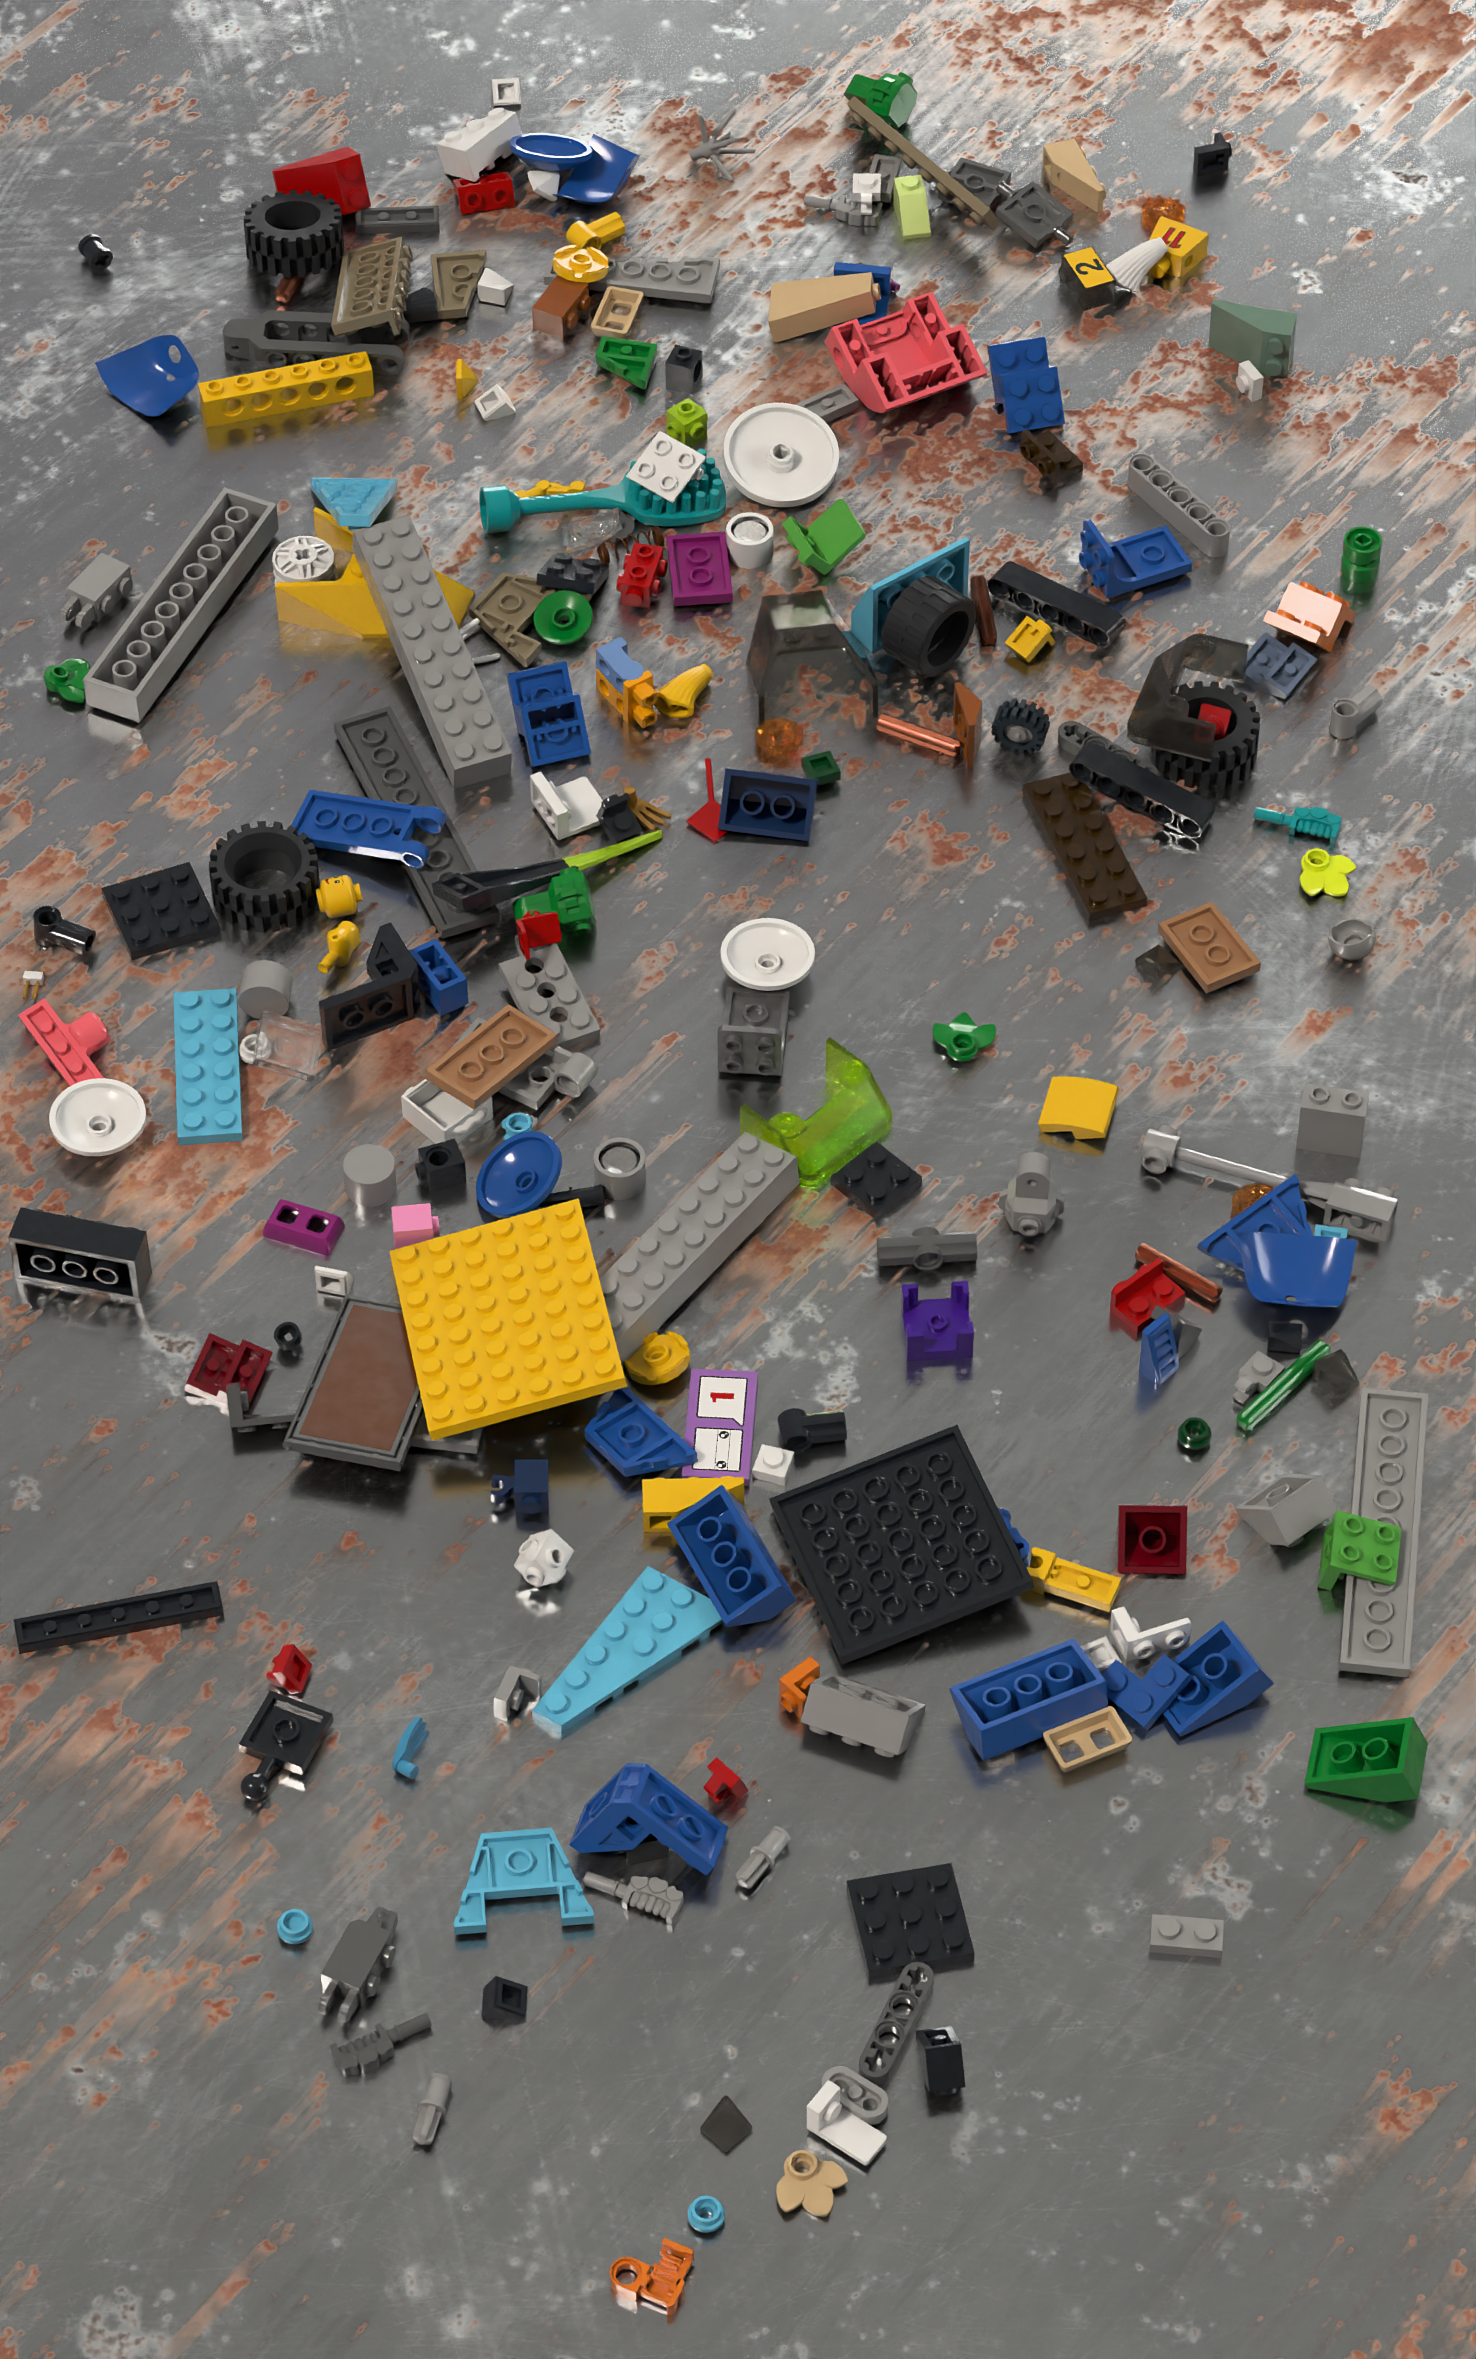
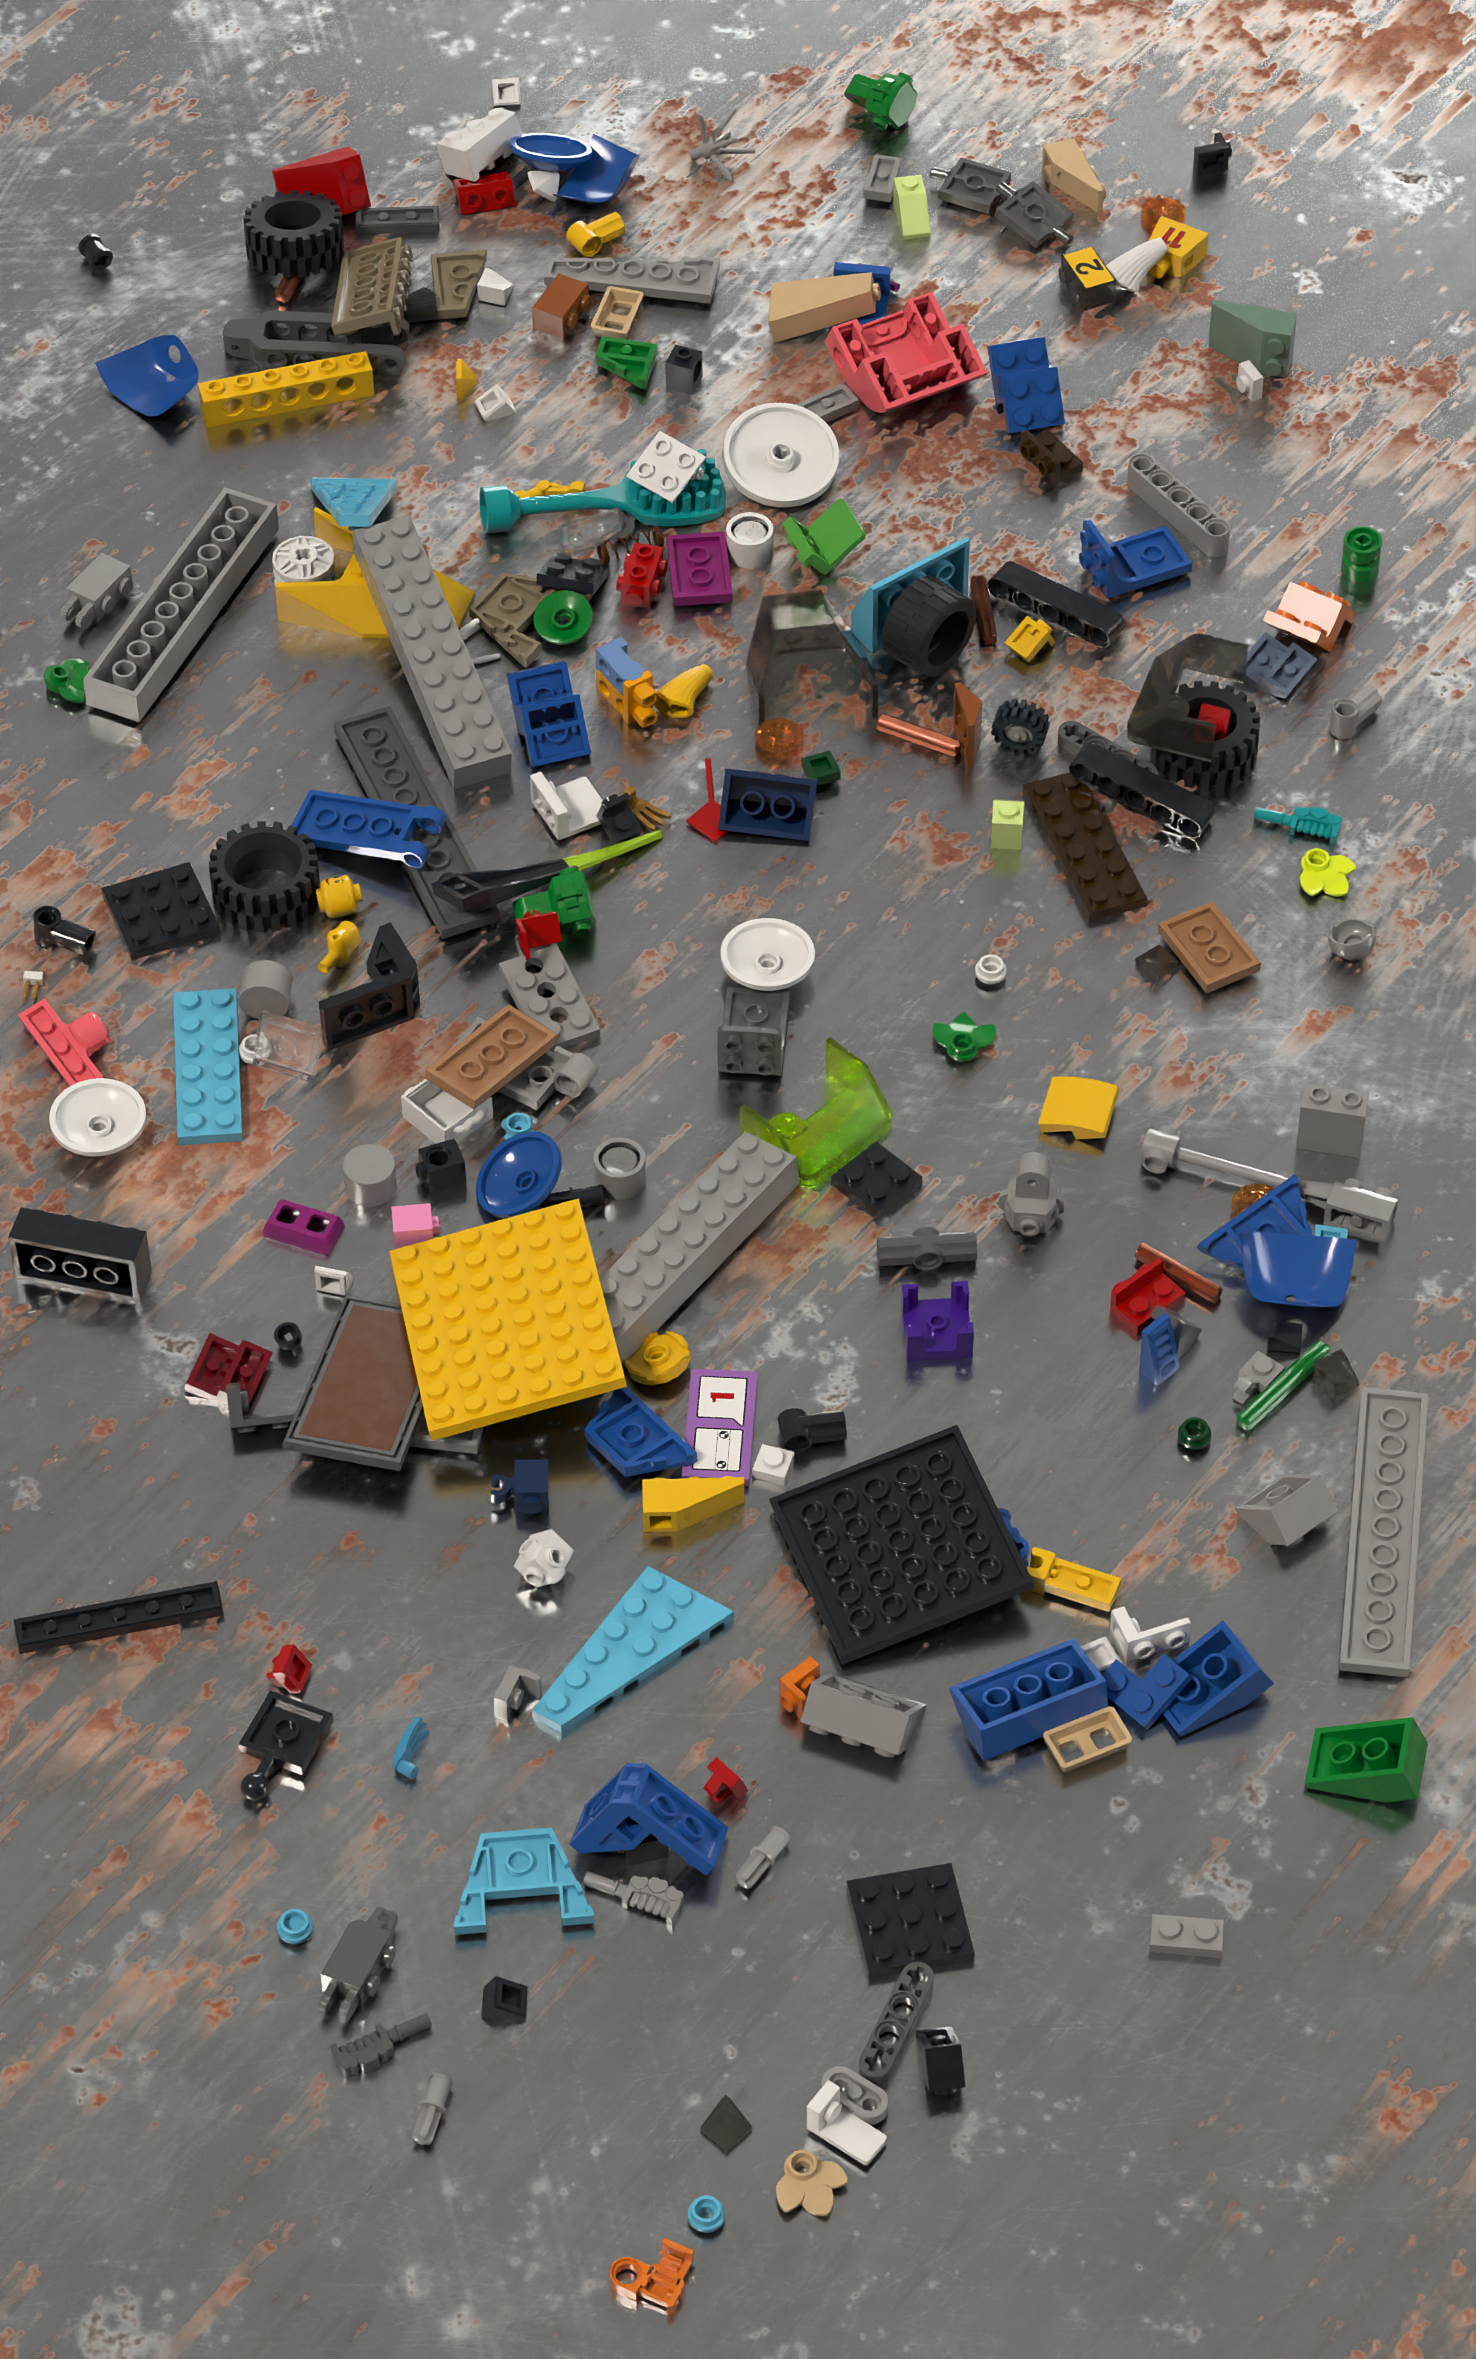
(440, 977): blue brick -> none
(580, 264): yellow plate -> none
(687, 423): lime brick -> none
(731, 1560): blue slope -> none
(846, 210): light grey piece -> none
(866, 189): white plate -> none
(927, 168): dark tan plate -> none
(990, 969): none -> white plate
(1007, 824): none -> yellowish green slope
(1152, 1539): dark red slope -> none
(1359, 1549): bright green bracket -> none

